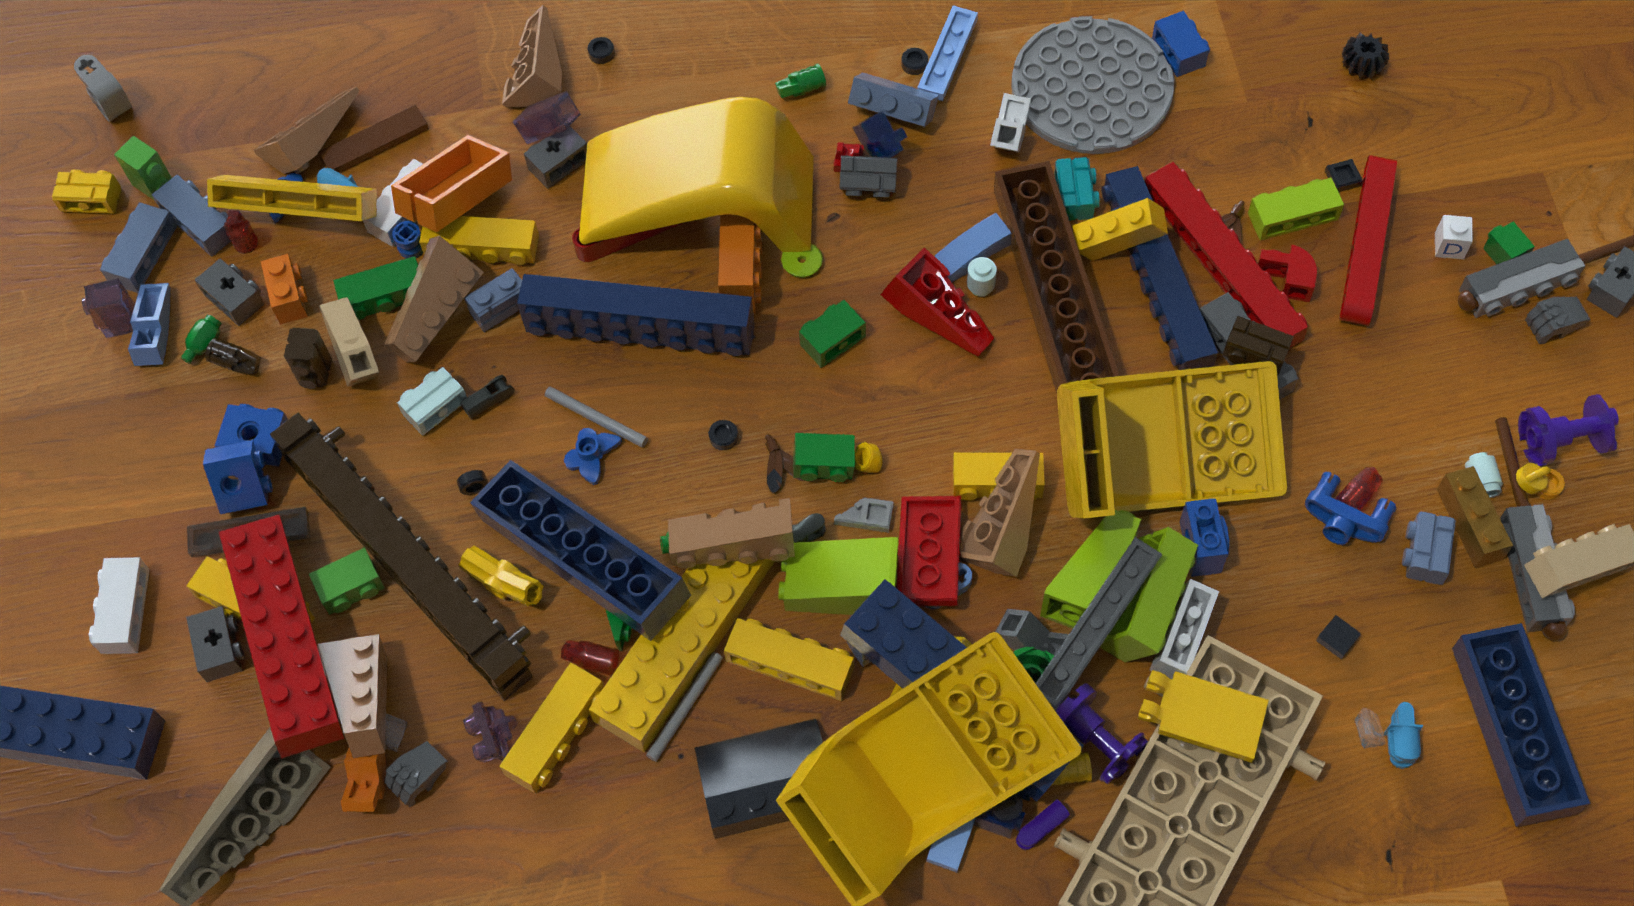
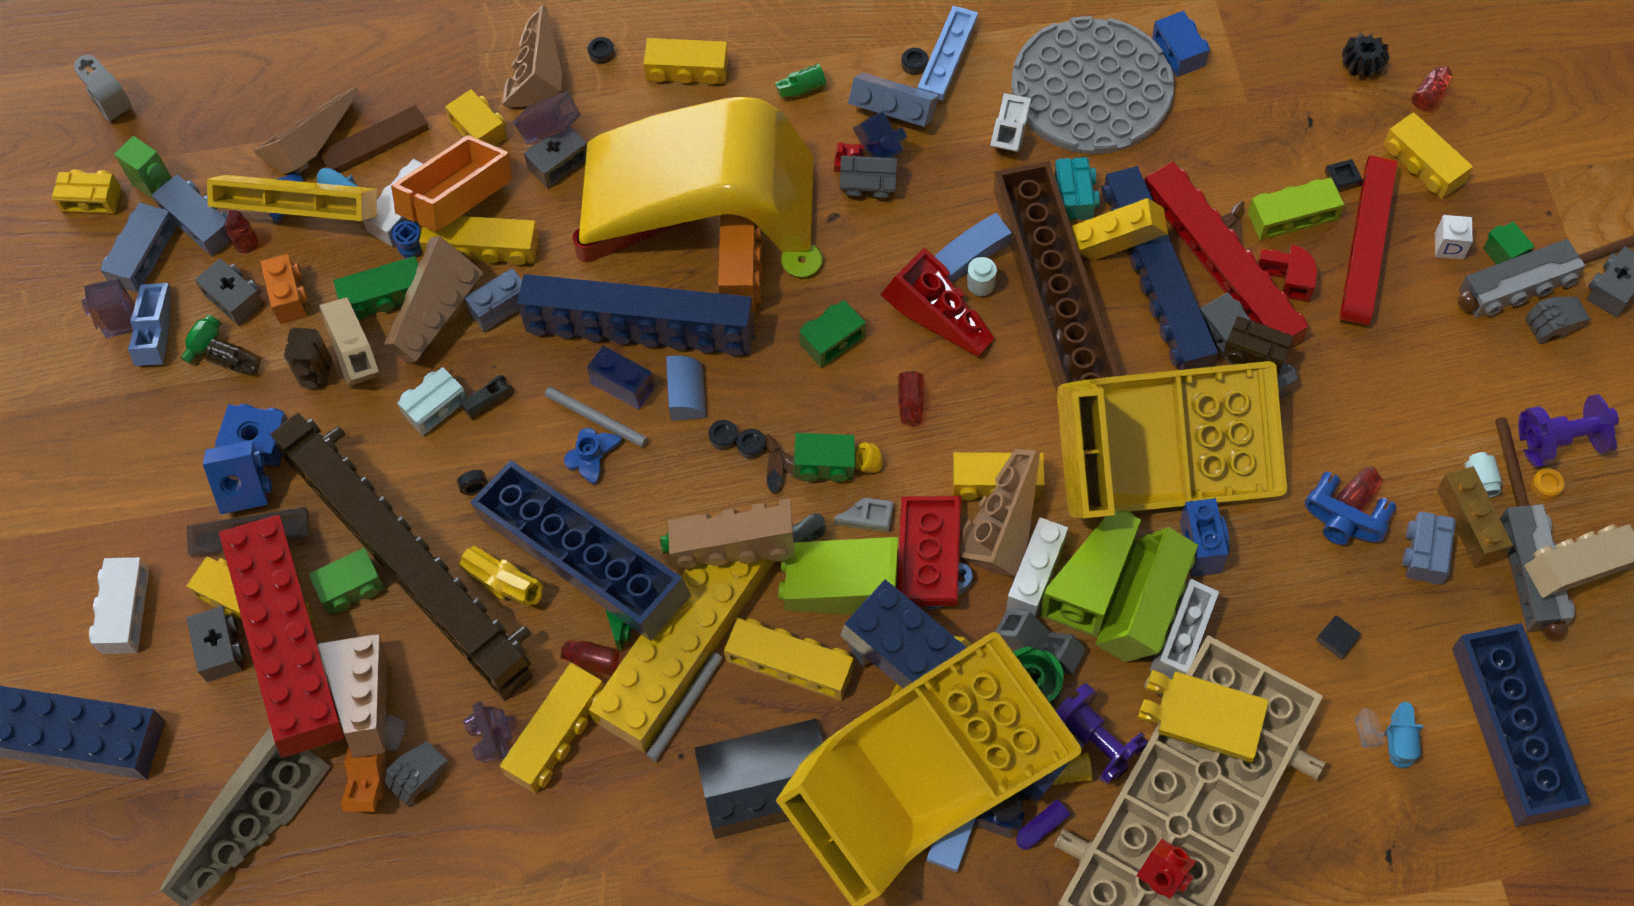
(474, 118): none -> yellow brick
(620, 377): none -> clear blue brick
(685, 388): none -> medium blue brick
(686, 61): none -> yellow brick
(751, 443): none -> black tile
(911, 397): none -> clear red hinge
(1037, 566): none -> white brick
(1097, 621): dark grey tile -> none
(1167, 869): none -> red brick
(1427, 155): none -> yellow brick
(1432, 89): none -> clear red hinge
(1532, 477): yellow tile -> none

